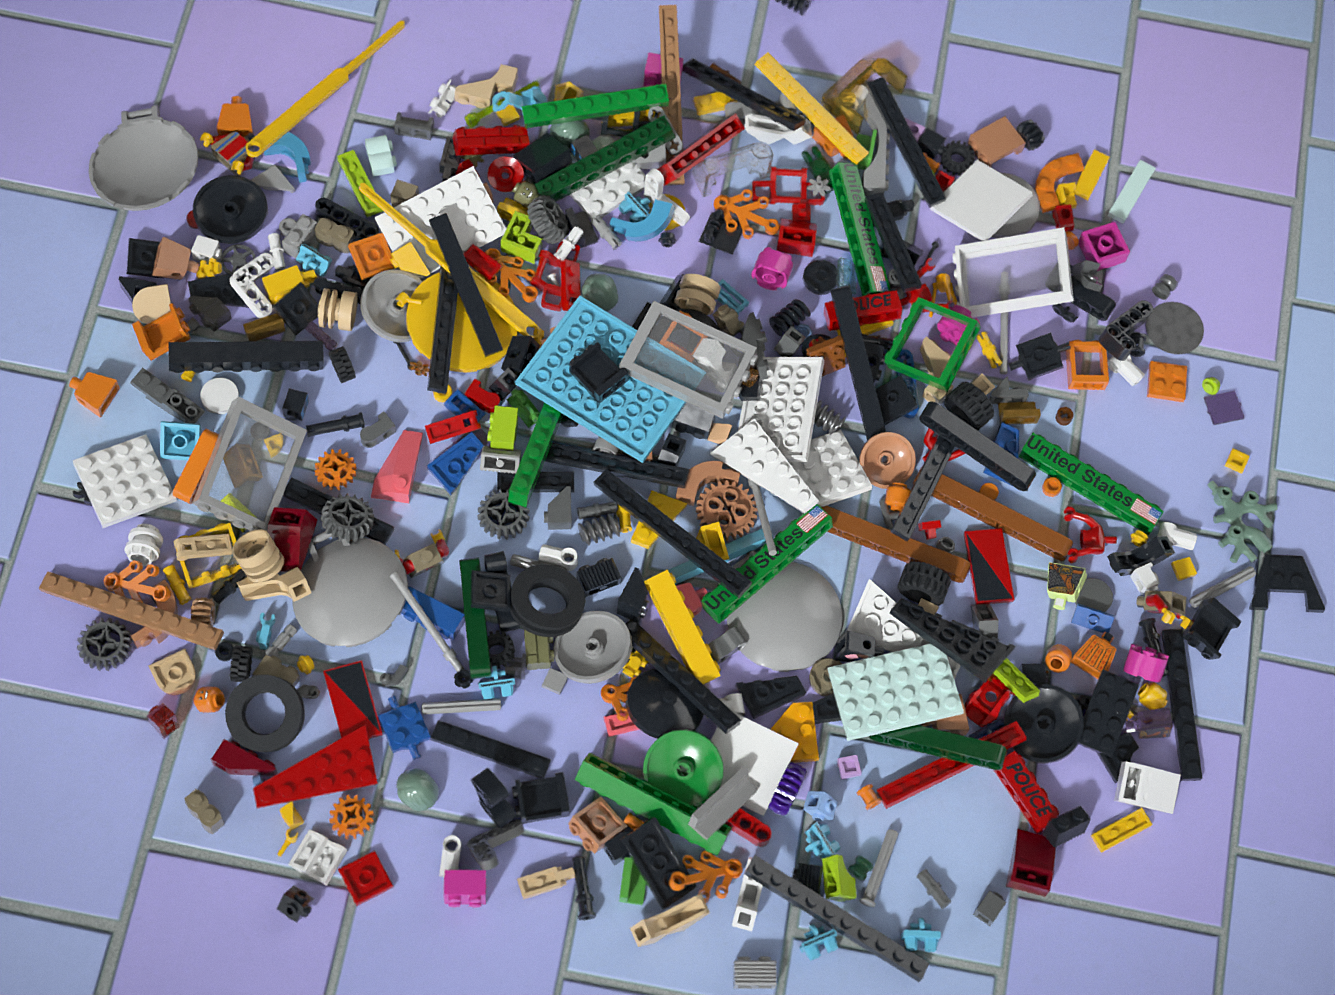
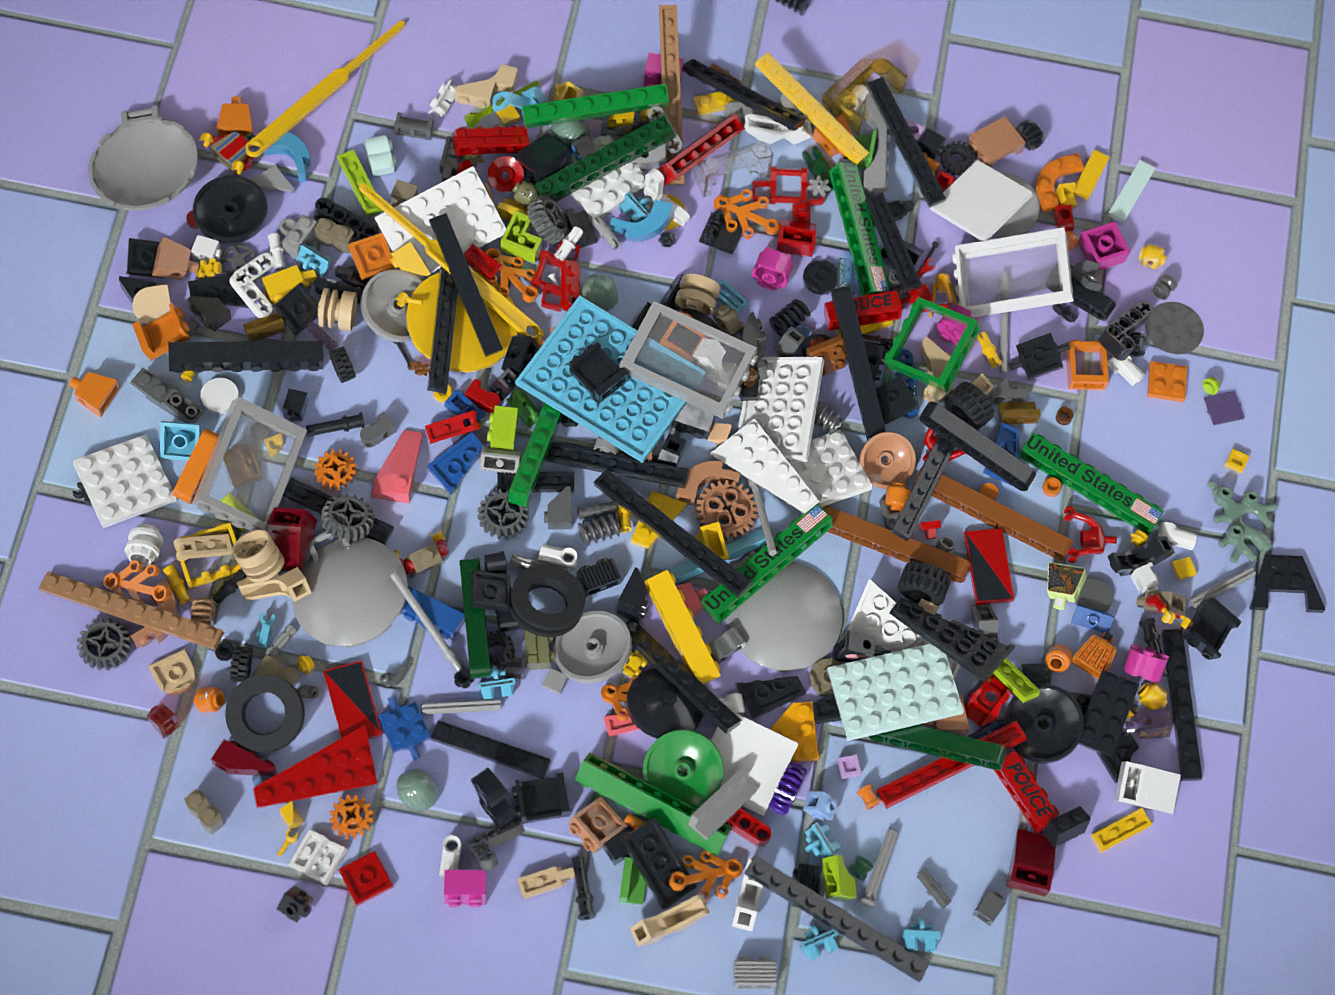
(1152, 256): none -> yellow head

